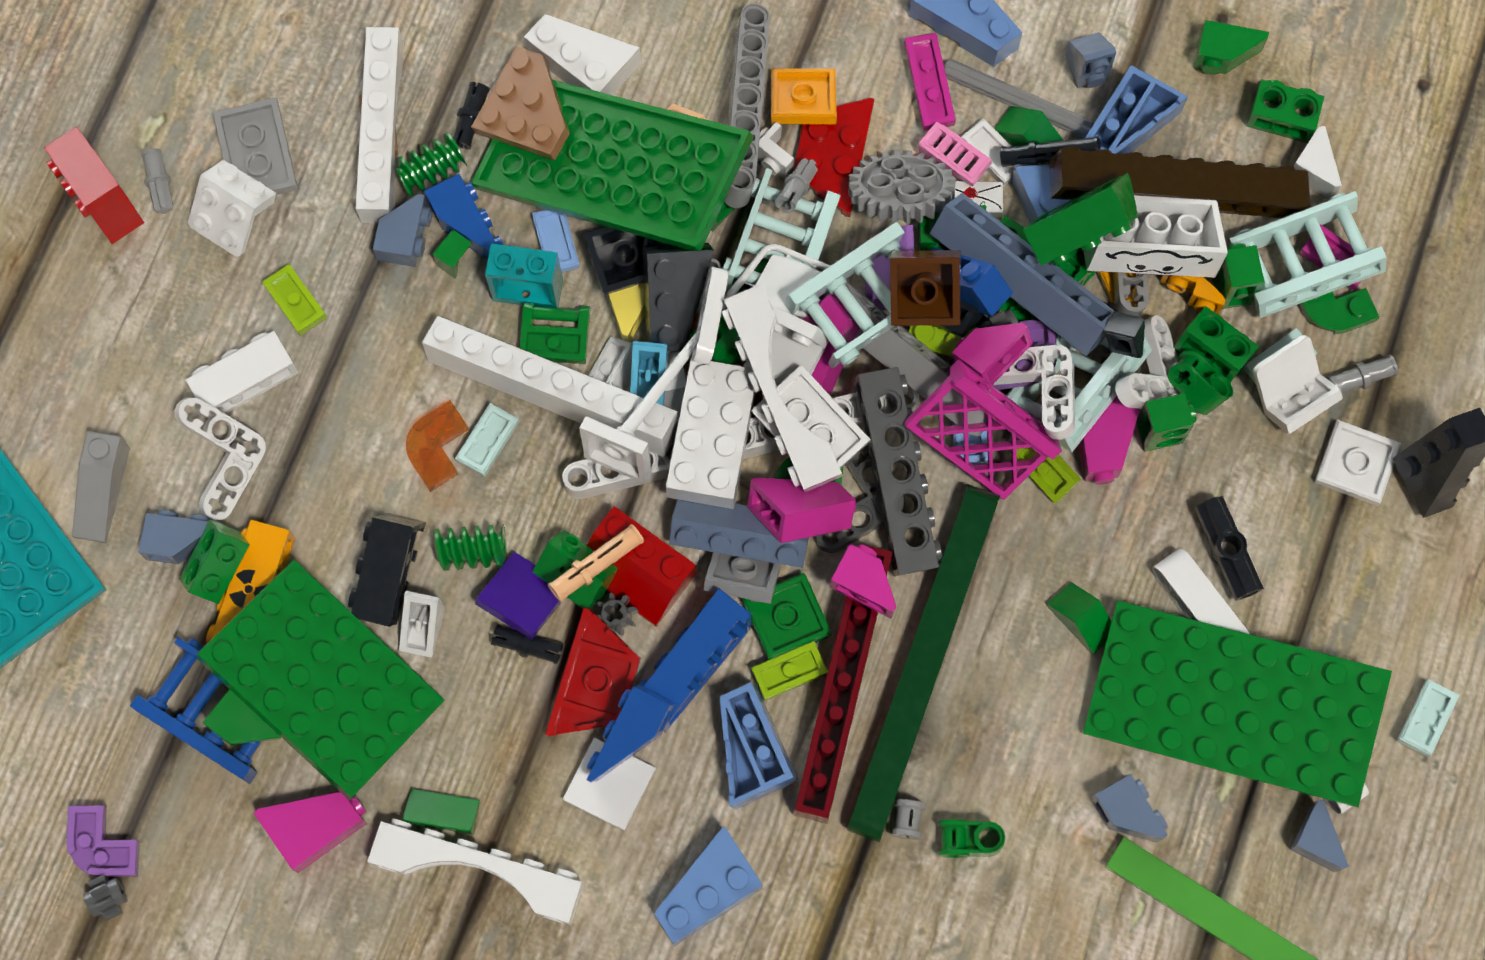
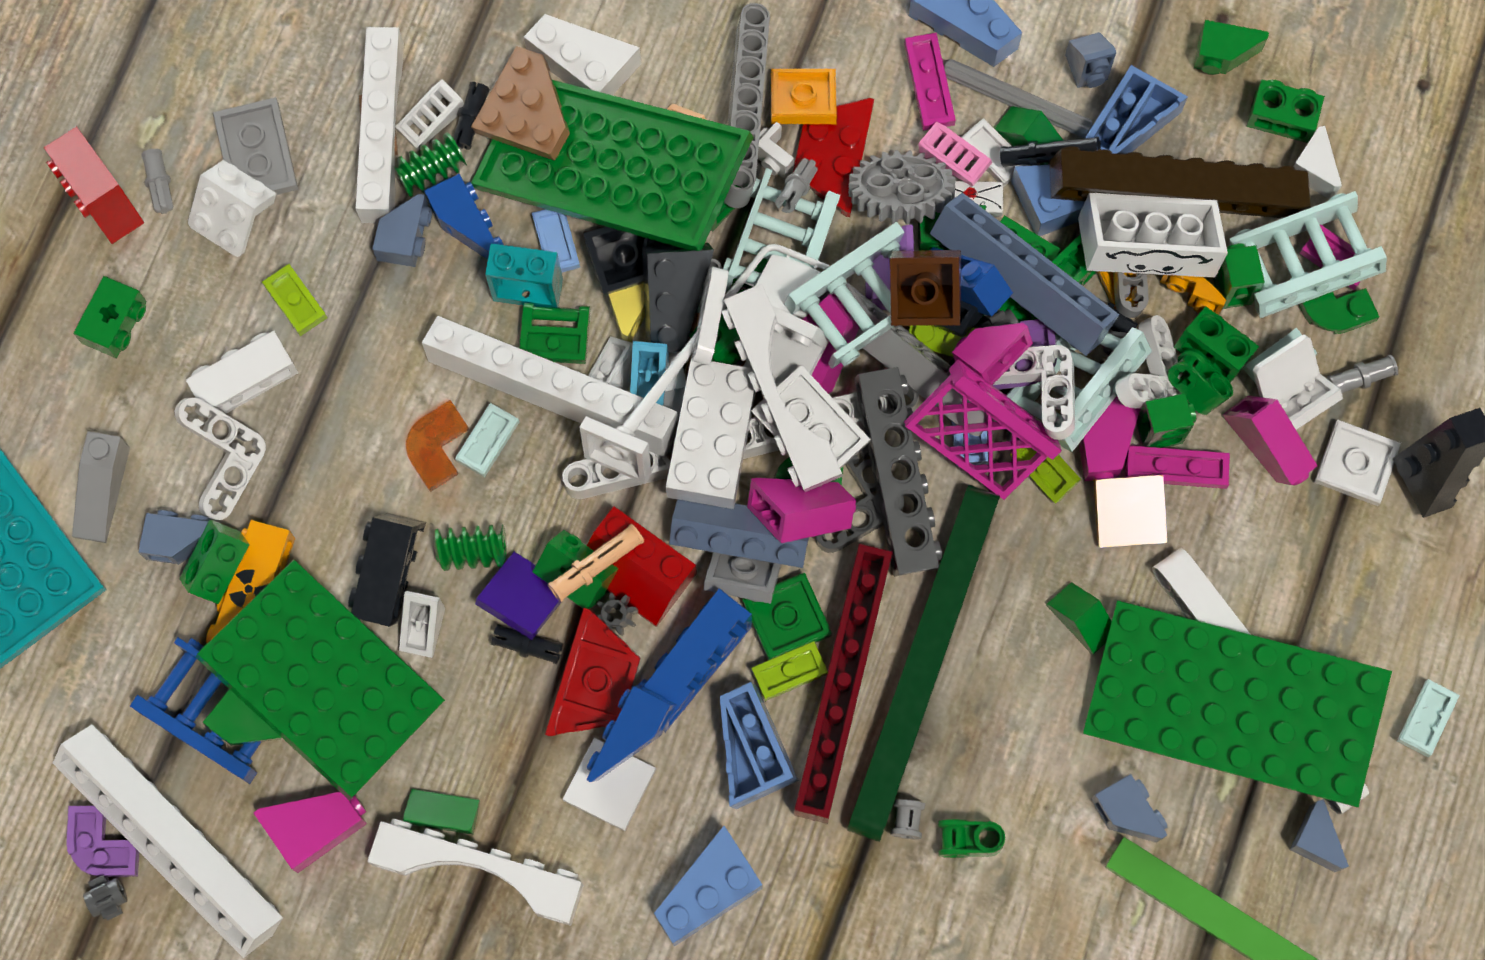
(110, 301): none -> green brick
(167, 840): none -> white brick
(431, 99): none -> white slope
(450, 251): green slope -> none
(864, 580): dark pink slope -> none
(1083, 221): green slope -> none
(1125, 334): black slope -> none
(1130, 510): none -> tile
(1180, 466): none -> dark pink plate
(1236, 568): black piece -> none
(1271, 438): none -> dark pink slope

